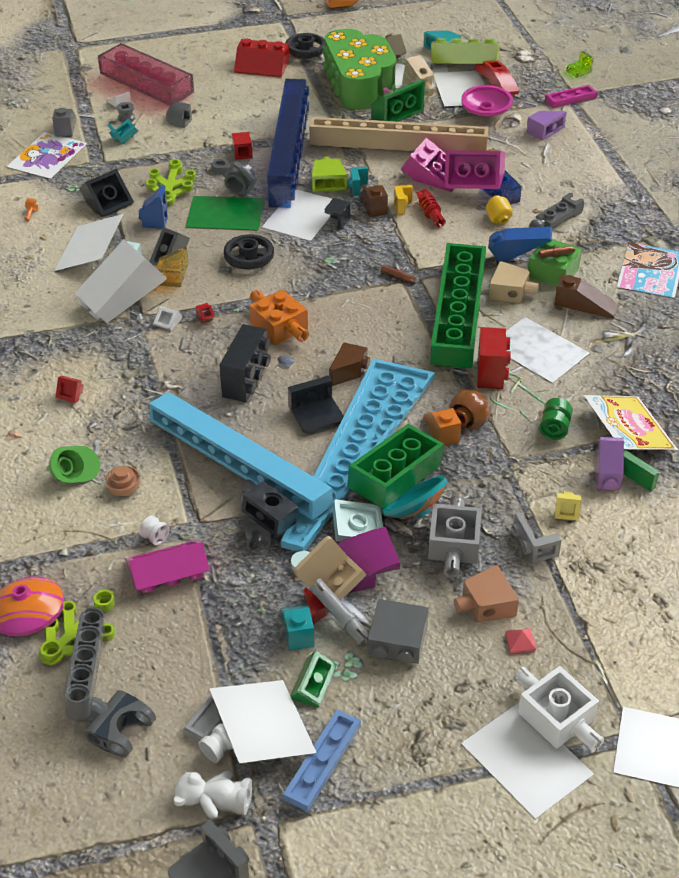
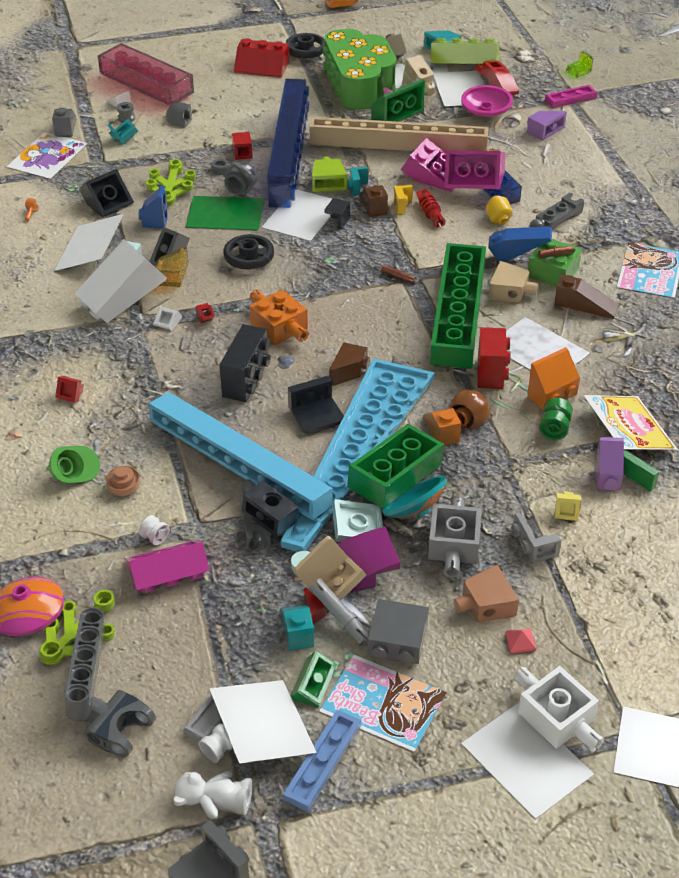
(385, 702): none -> sticker
(553, 378): none -> orange slope

